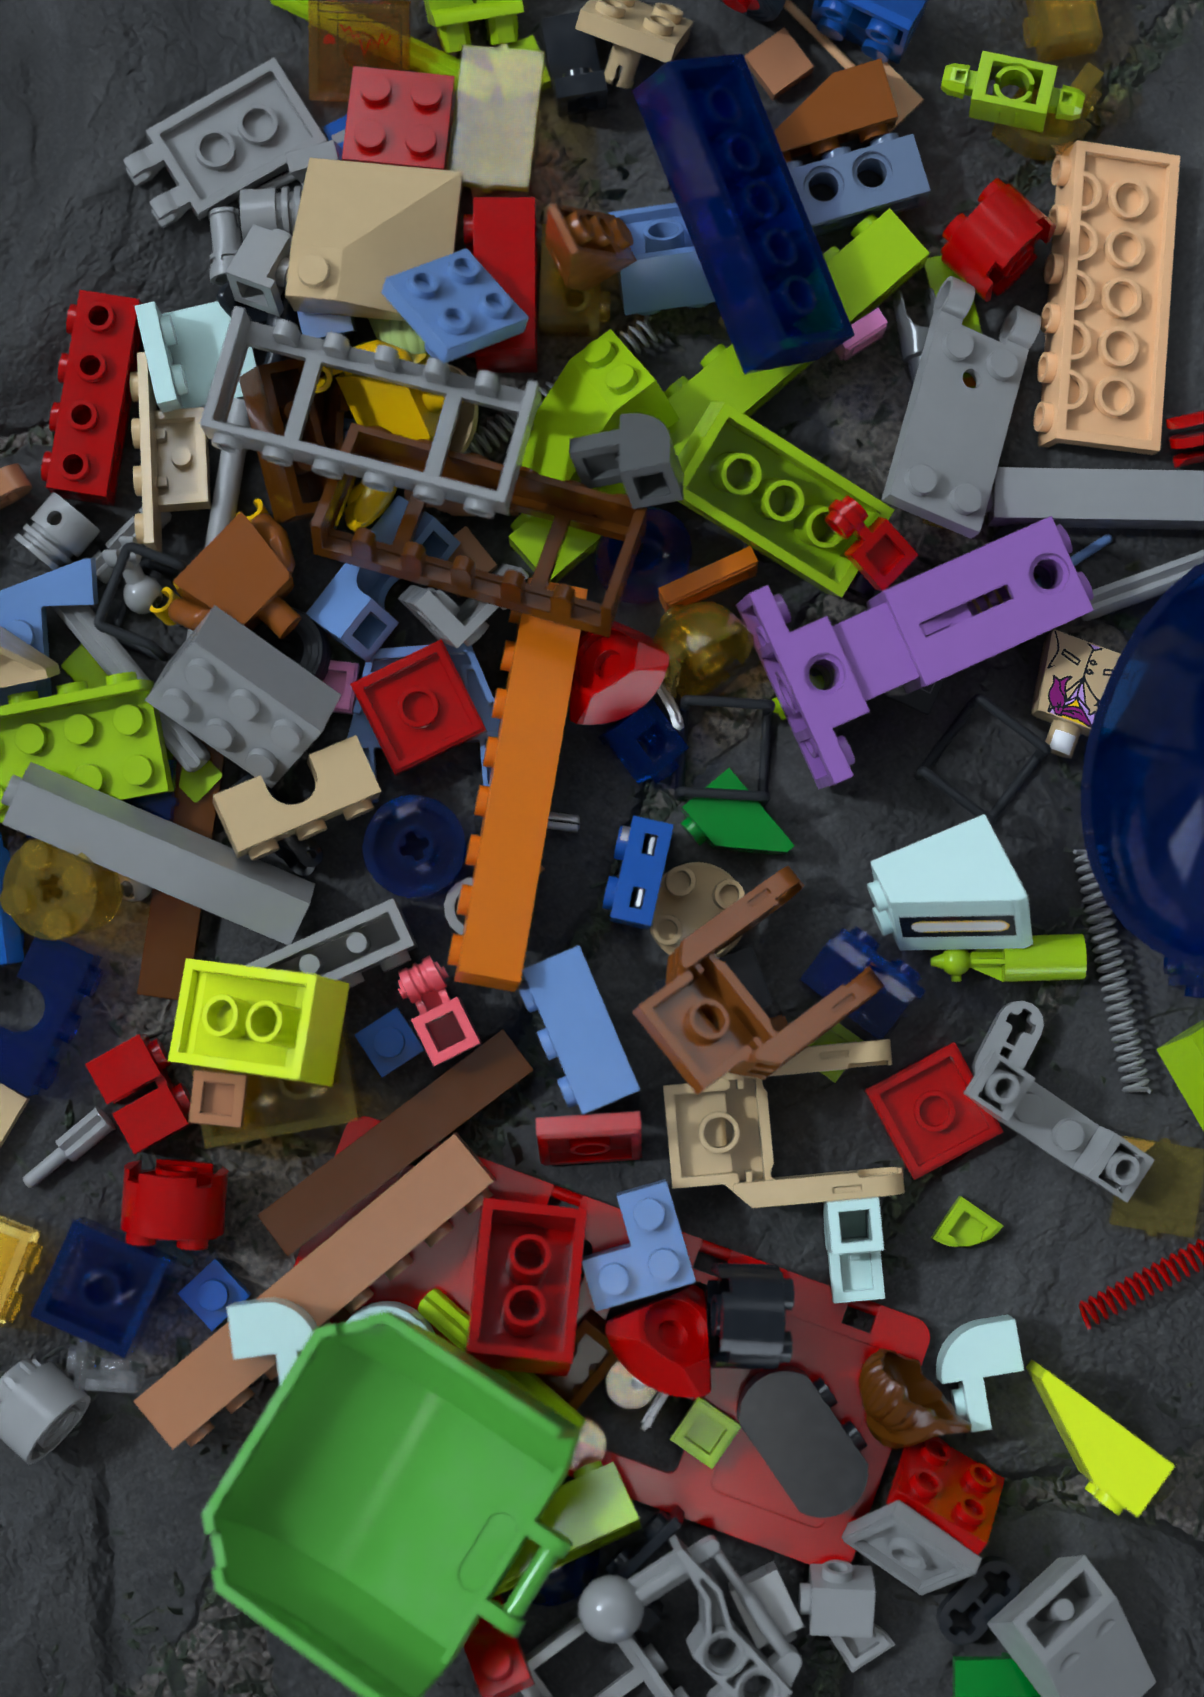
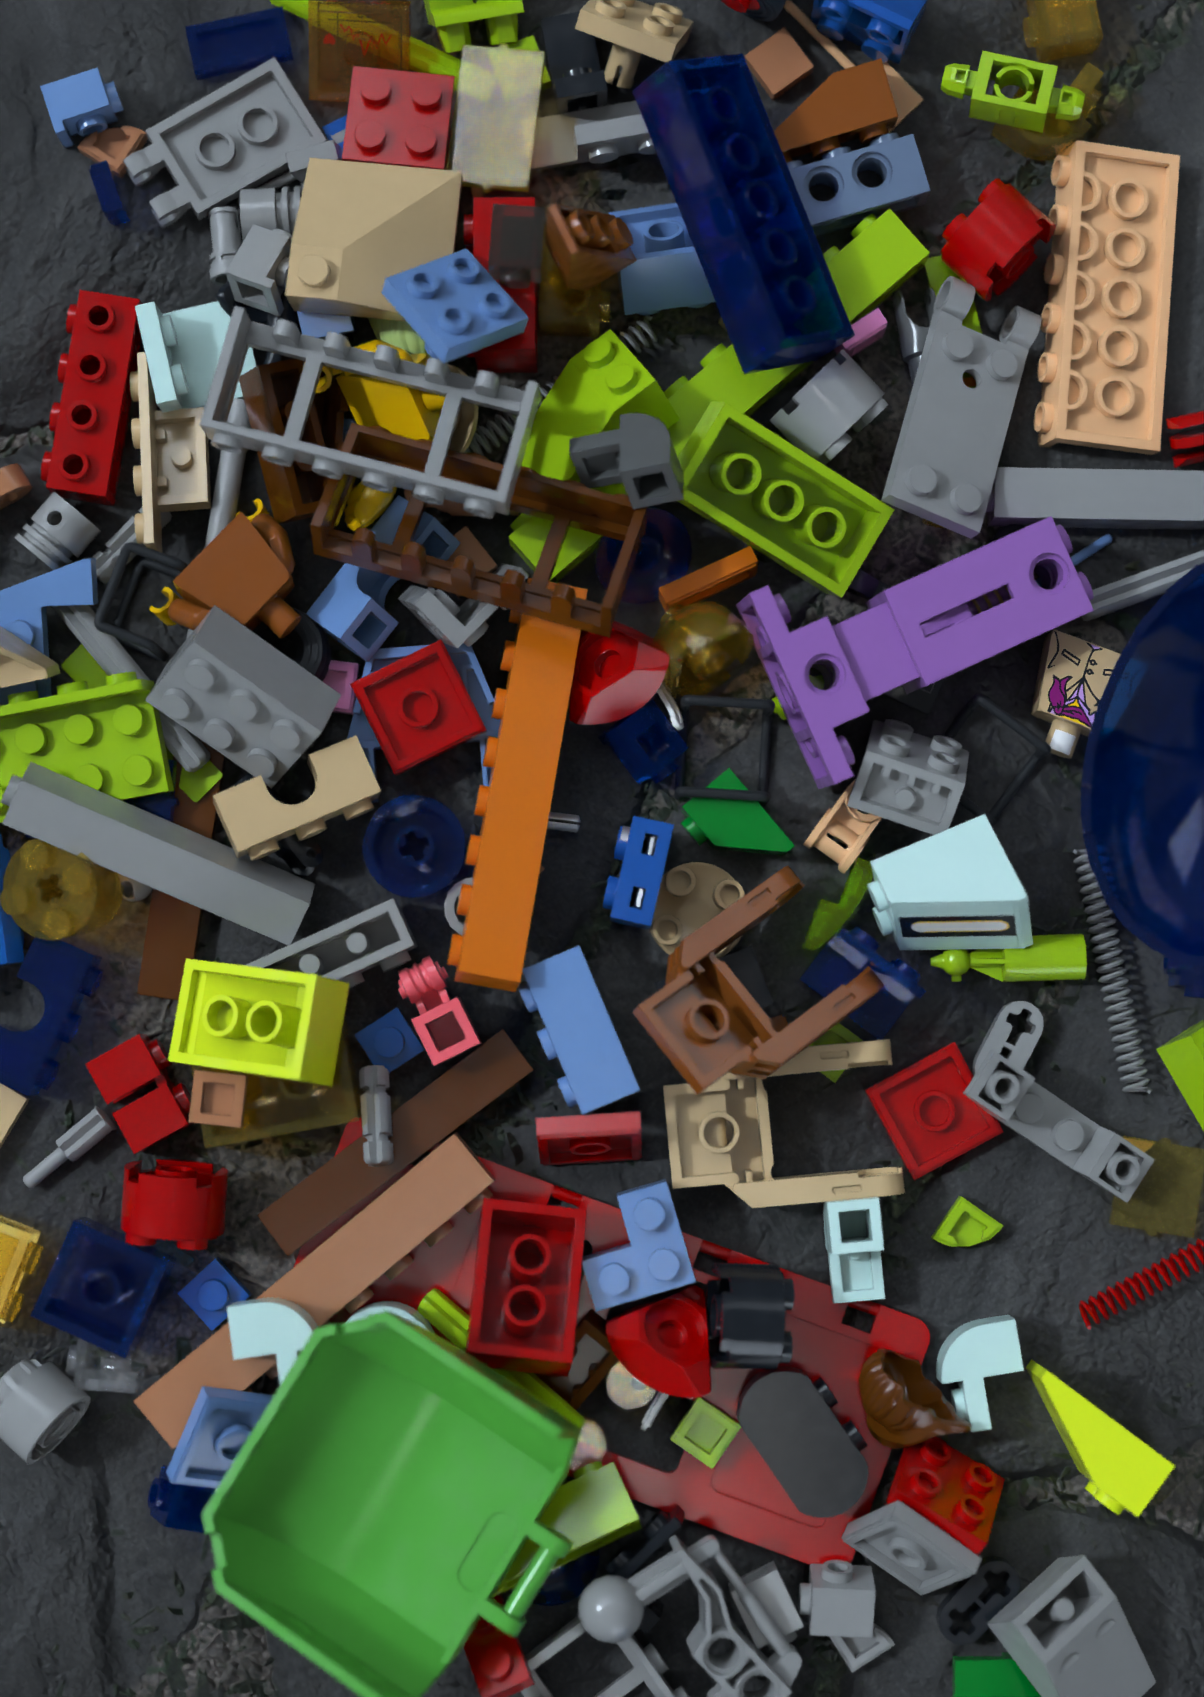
(81, 104): none -> medium blue brick
(109, 193): none -> clear blue tile
(113, 146): none -> nougat tile
(140, 589): light grey arm -> none
(178, 1504): none -> clear blue bracket
(215, 1435): none -> medium blue tile
(239, 42): none -> clear blue tile
(376, 1116): none -> light grey axle
(517, 245): none -> clear smoke brick
(590, 136): none -> light grey bracket
(828, 406): none -> light grey brick
(830, 916): none -> clear neon green slope
(845, 825): none -> light nougat piece
(879, 549): red plate -> none
(910, 777): none -> light grey bracket

